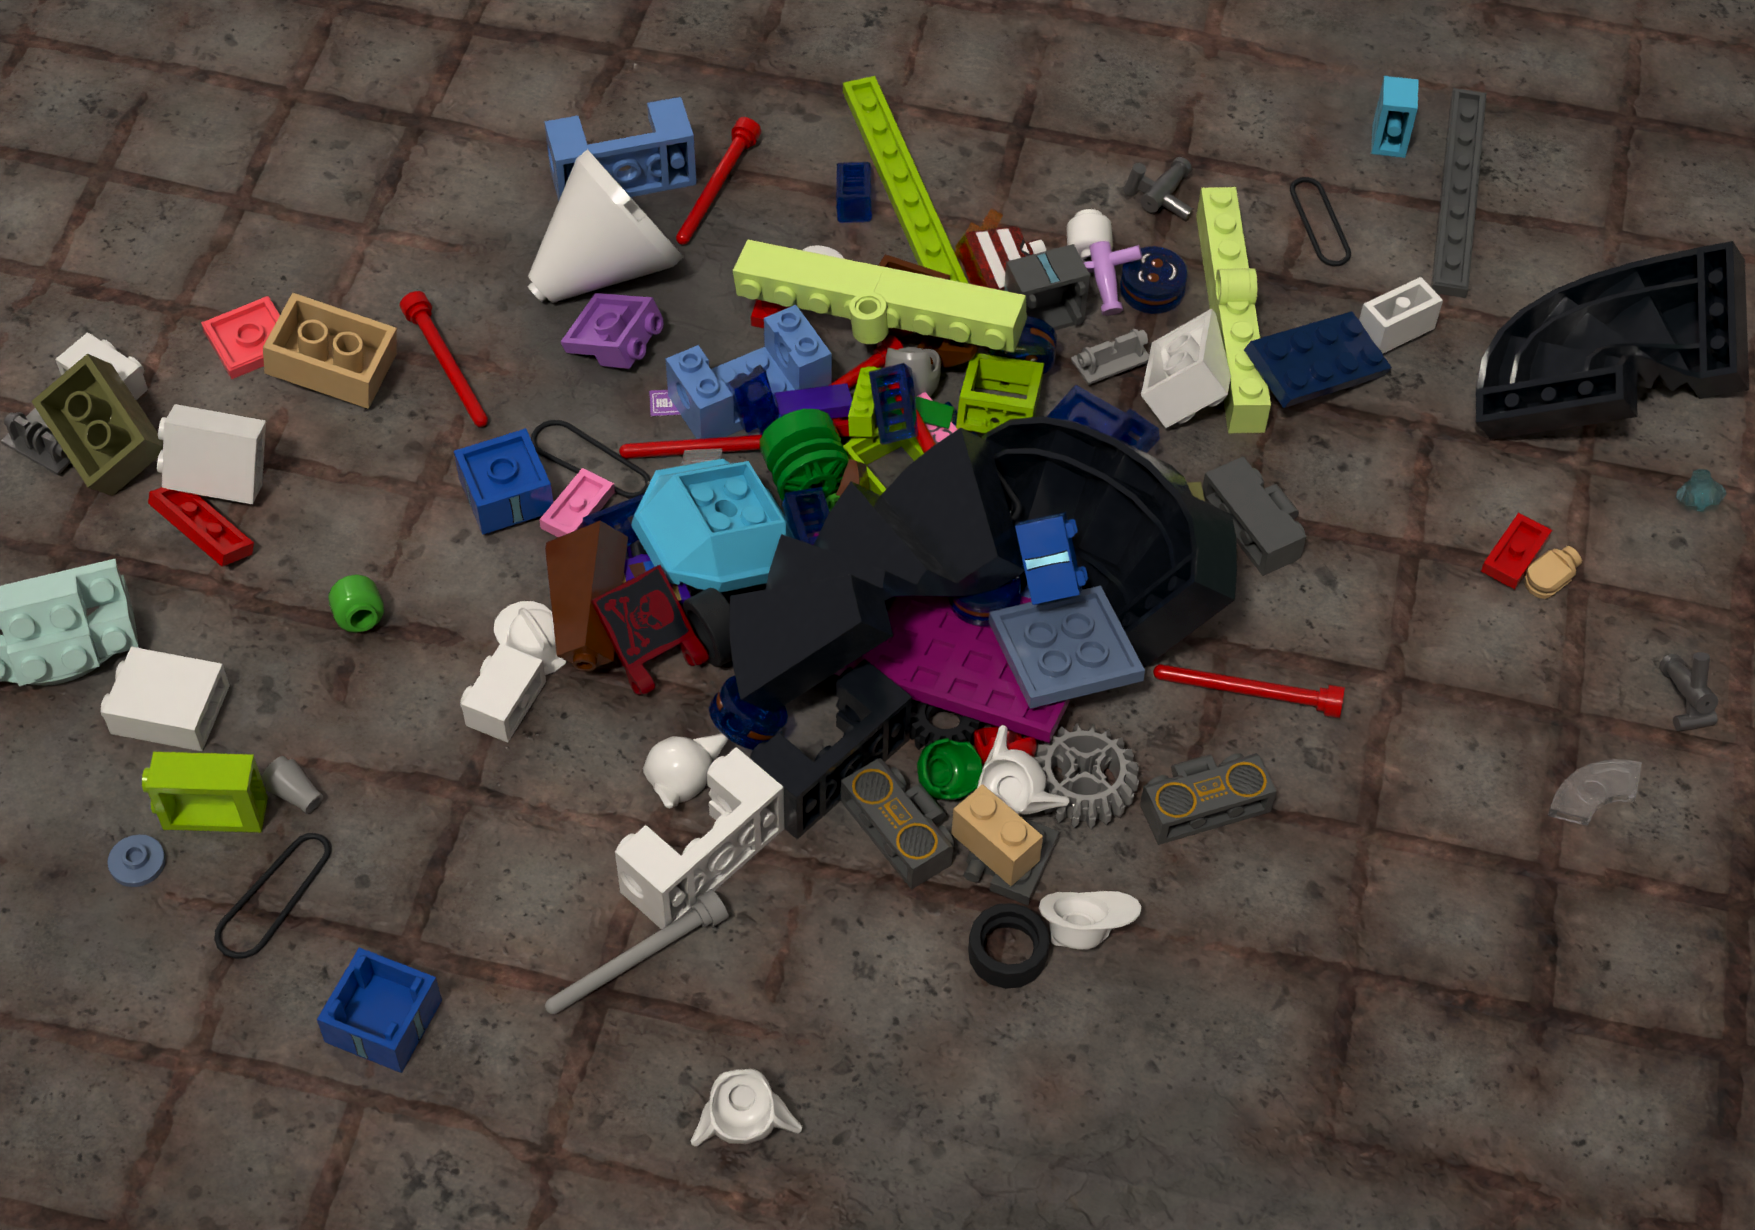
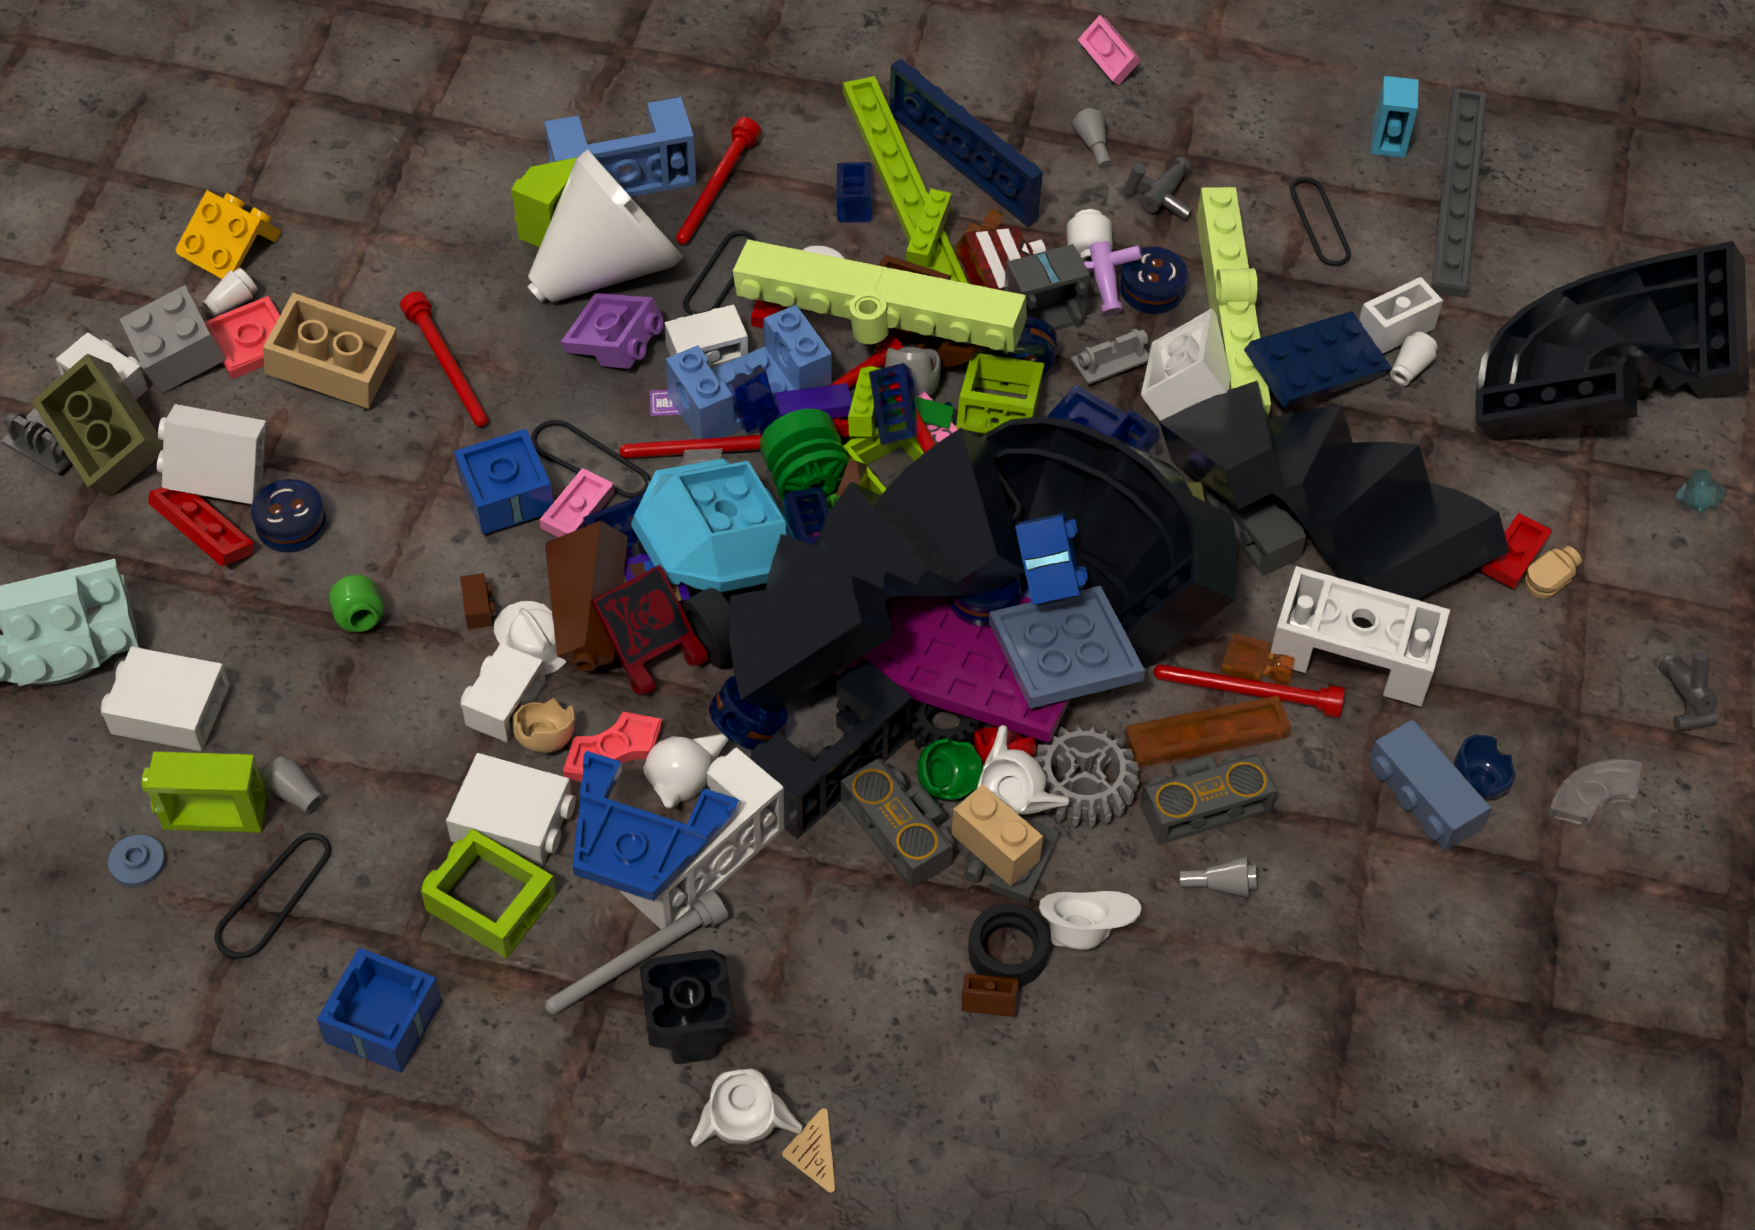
(172, 339): none -> light grey brick
(223, 233): none -> yellow bracket
(230, 293): none -> white cone
(288, 515): none -> clear blue head
(476, 602): none -> reddish brown piece
(512, 807): none -> white brick
(517, 918): none -> lime window
(537, 197): none -> lime slope
(543, 726): none -> tan hair
(625, 741): none -> coral tile
(635, 847): none -> blue wing
(688, 1004): none -> black piece
(707, 268): none -> black piece
(715, 331): none -> white brick
(812, 1151): none -> tan sticker
(929, 228): none -> lime piece
(965, 143): none -> dark blue plate
(989, 994): none -> reddish brown piece
(1091, 128): none -> light grey cone
(1109, 49): none -> bright pink plate
(1207, 731): none -> clear orange plate
(1229, 877): none -> light grey cone
(1252, 657): none -> clear orange plate
(1357, 500): none -> black piece
(1401, 638): none -> white plate
(1413, 357): none -> white cone
(1428, 785): none -> sand blue brick
(1485, 766): none -> dark blue hair

